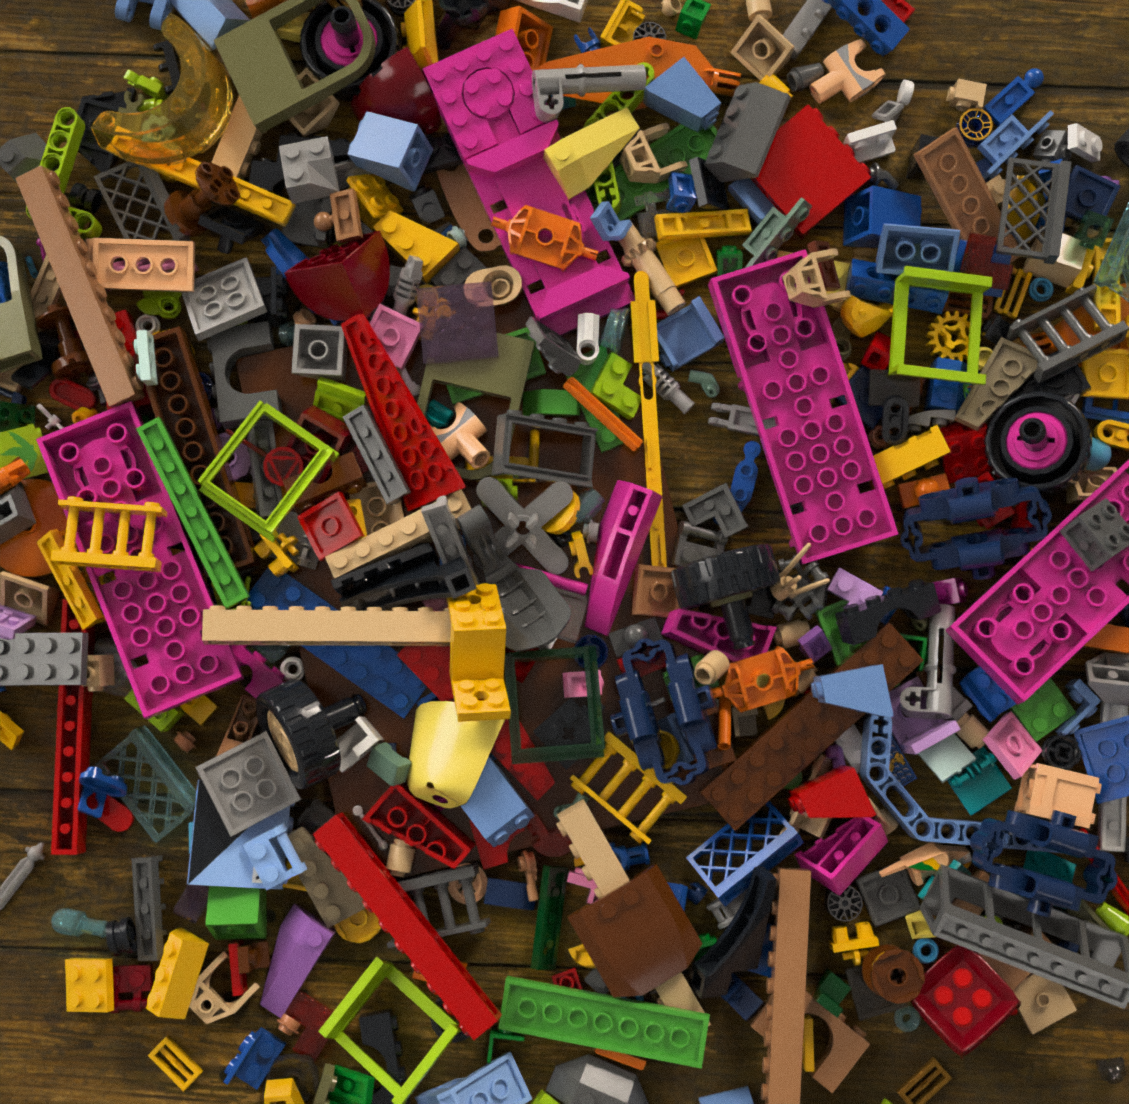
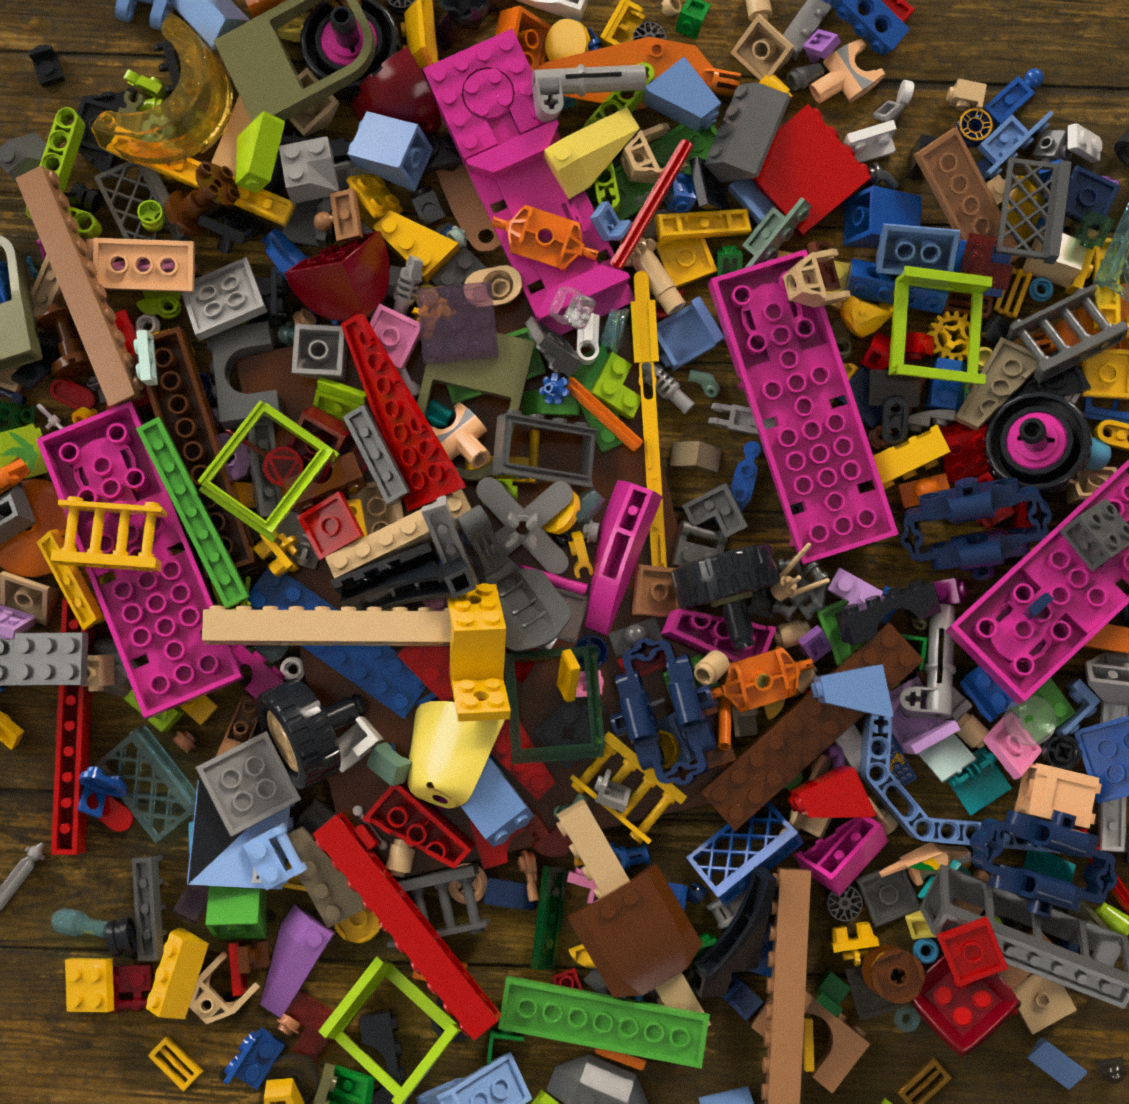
(47, 65): none -> black bracket
(150, 210): none -> lime wheel
(258, 151): none -> lime slope
(367, 836): none -> red tile
(555, 389): none -> blue plant
(566, 39): none -> yellow tile
(568, 675): none -> yellow tile
(578, 311): none -> clear piece
(611, 793): none -> light grey bracket
(651, 204): none -> red axle
(695, 456): none -> dark tan slope
(821, 45): none -> medium lavender bracket
(918, 345): none -> red brick
(972, 951): none -> red tile
(1038, 605): none -> dark blue tile
(1038, 729): none -> clear dish
(1056, 1063): none -> medium blue slope

